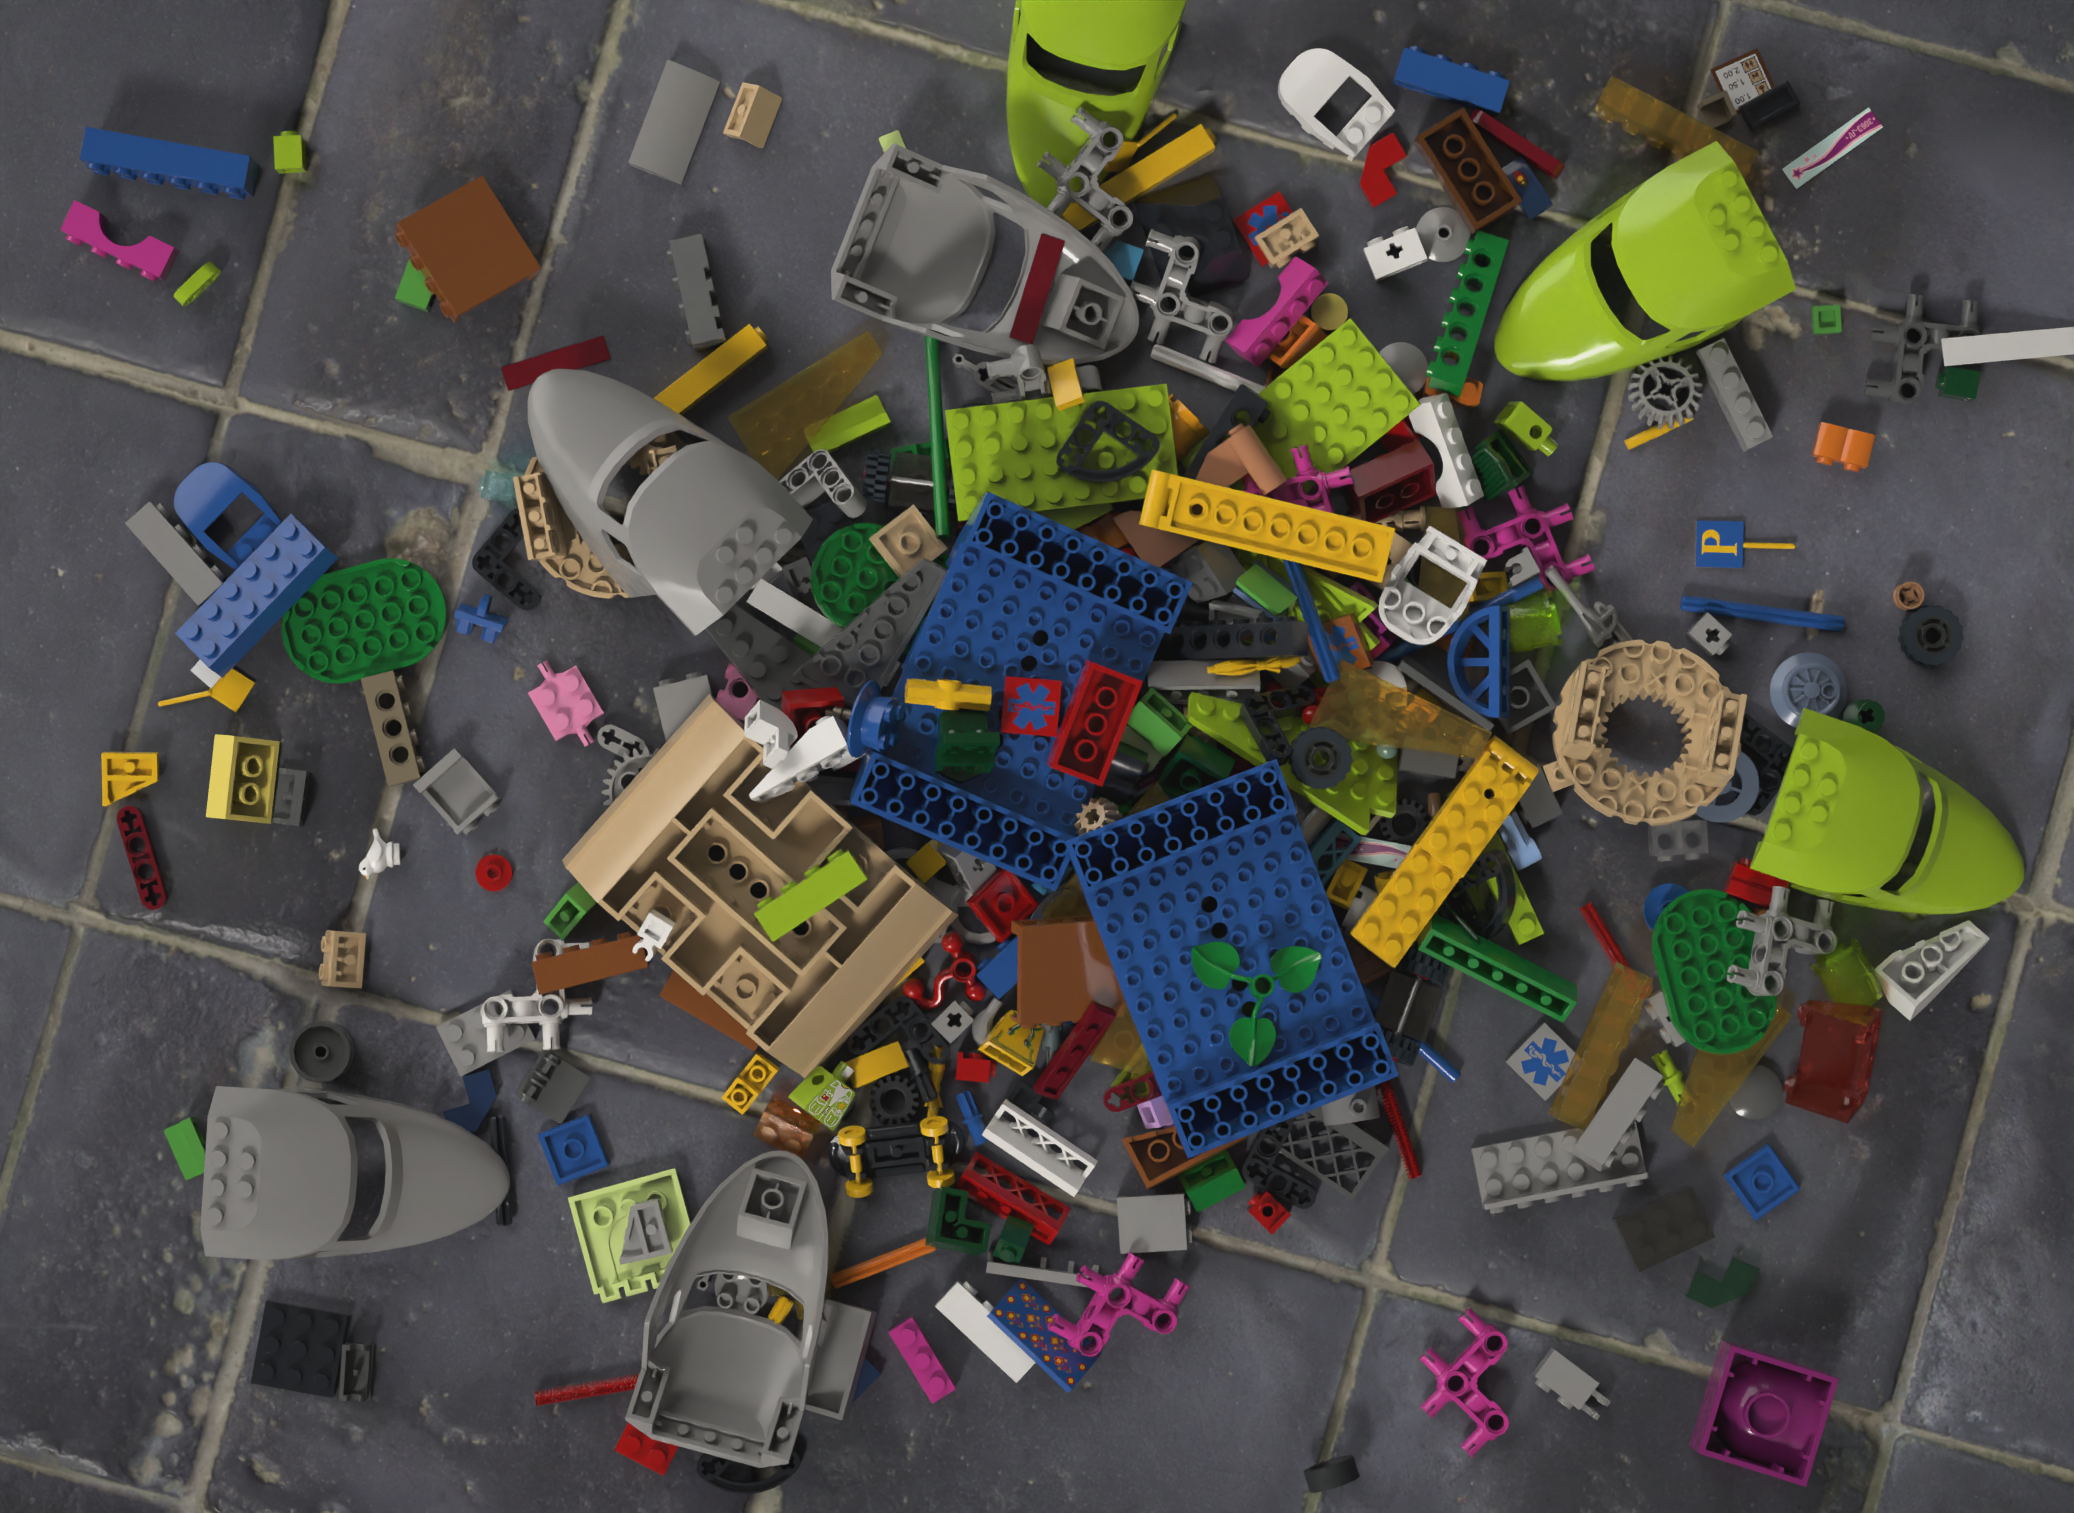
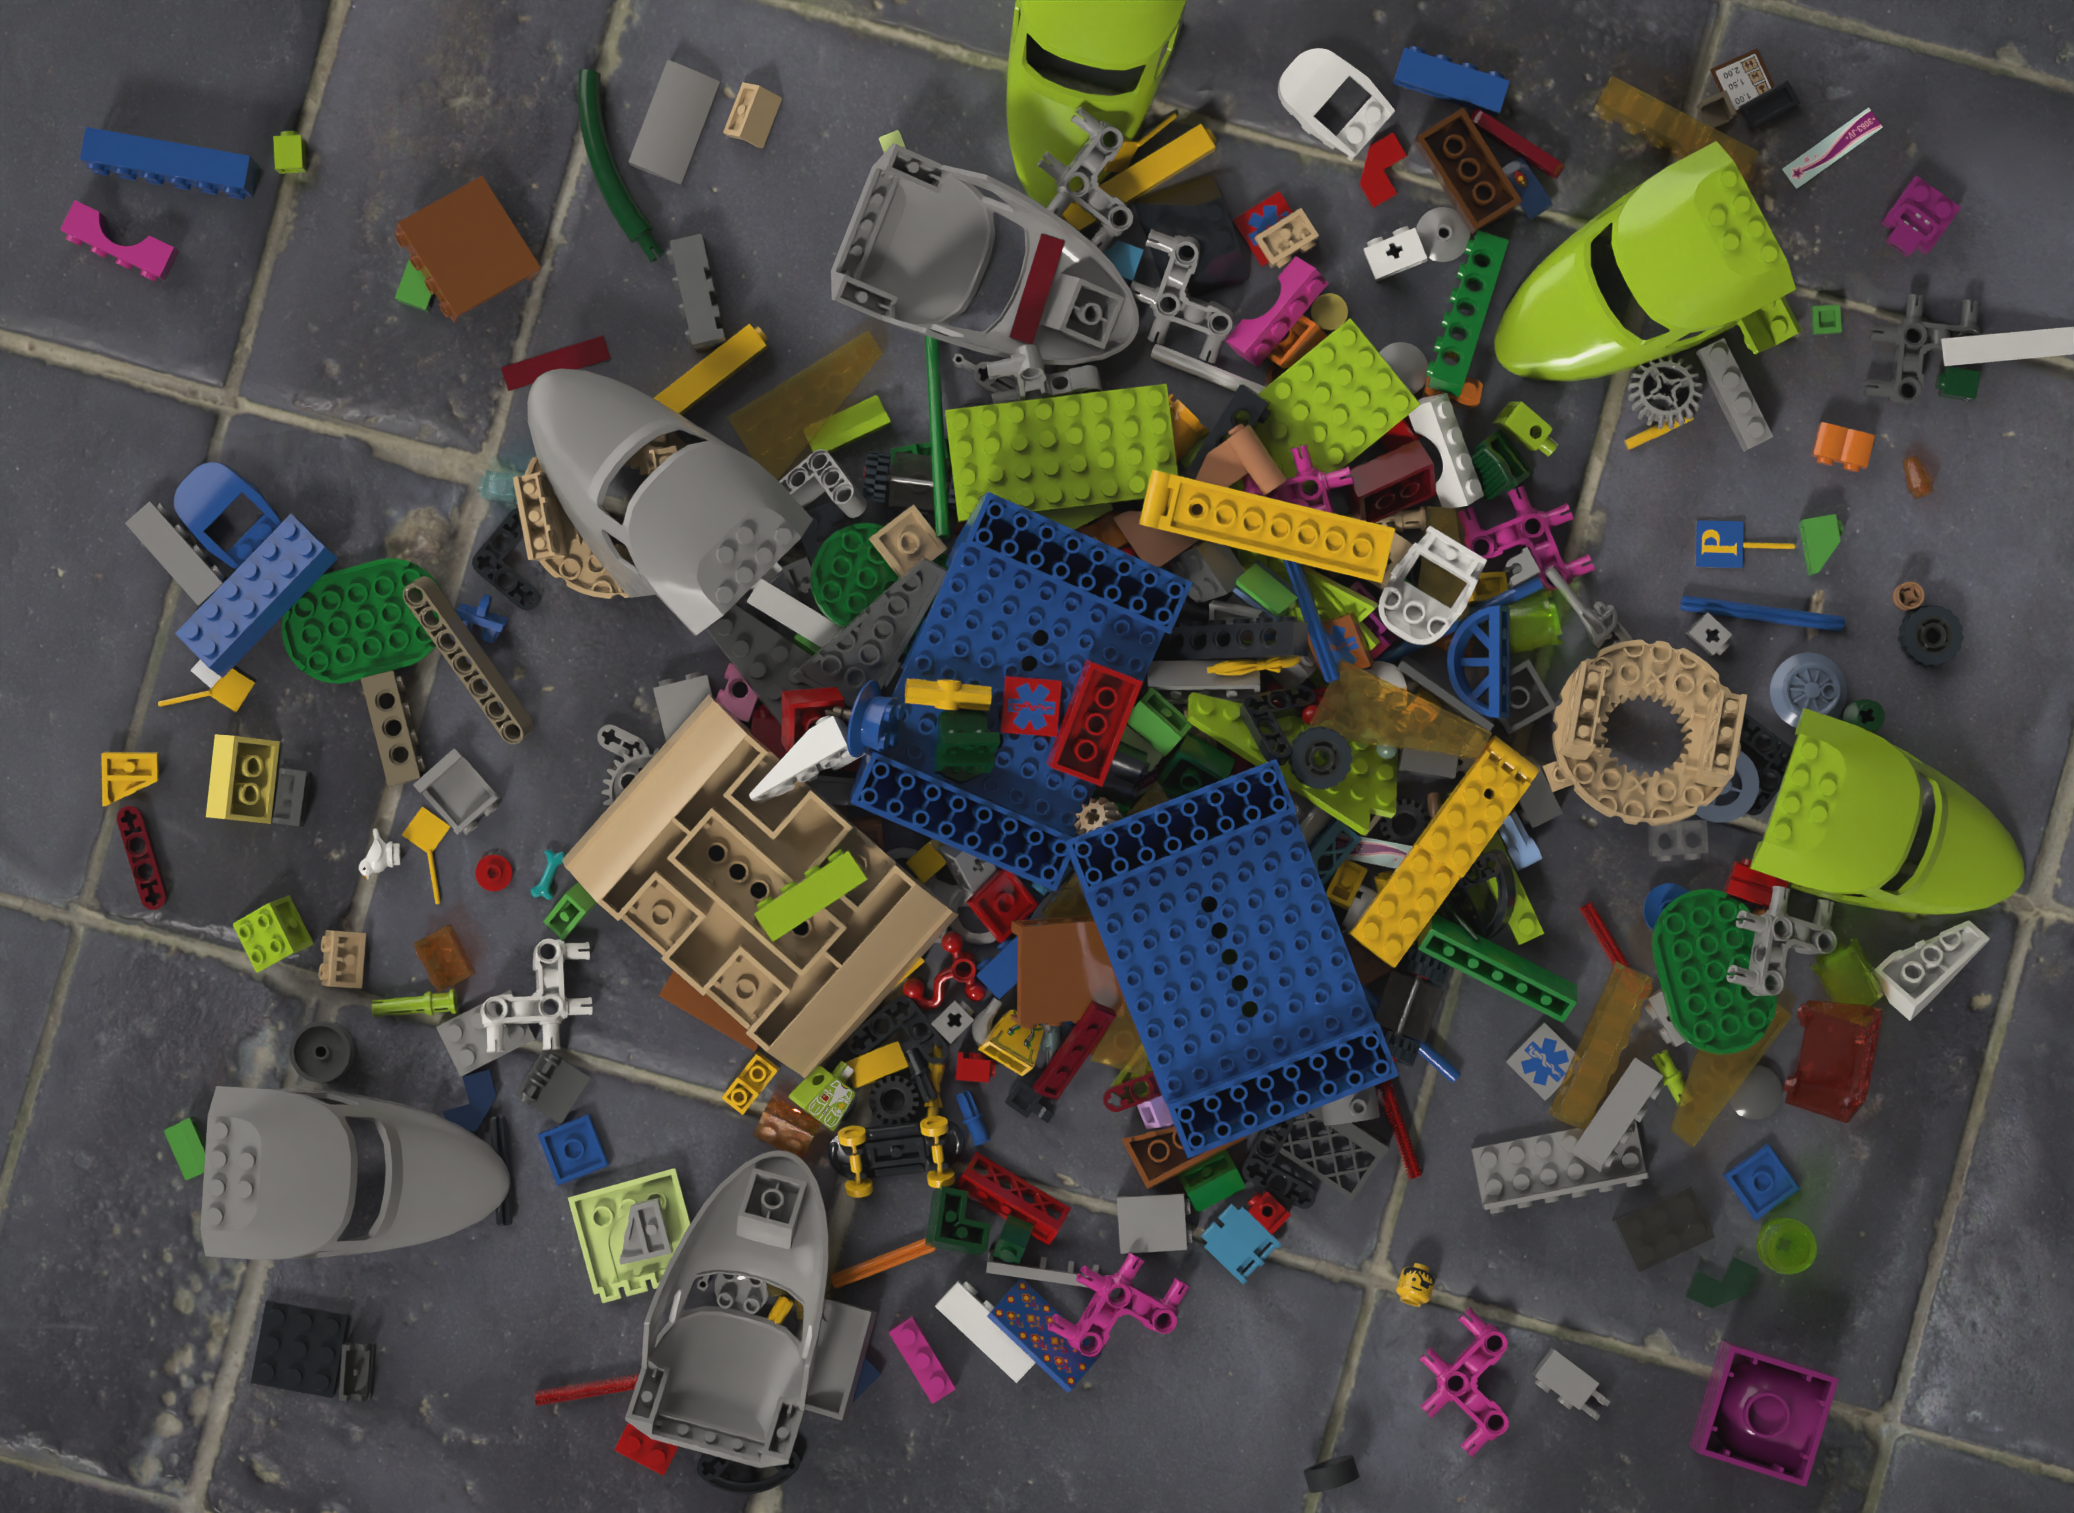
(197, 283): lime beam -> none
(272, 933): none -> lime bracket
(426, 833): none -> yellow piece
(427, 1004): none -> lime pin
(444, 958): none -> clear orange bracket
(467, 646): none -> dark tan beam
(553, 862): none -> teal piece
(565, 703): bright pink plate -> none
(588, 964): dark orange wedge -> none
(605, 170): none -> dark green animal
(655, 932): white plate -> none
(771, 729): white brick -> none
(1036, 1151): white fence -> none
(1065, 384): yellow slope -> none
(1109, 428): black beam -> none
(1239, 1241): none -> dark azure plate
(1293, 967): green plant -> none
(1415, 1285): none -> yellow head
(1769, 326): none -> lime bracket
(1800, 1252): none -> clear neon green piece
(1819, 540): none -> bright green slope
(1917, 478): none -> clear orange cone
(1918, 218): none -> magenta piece

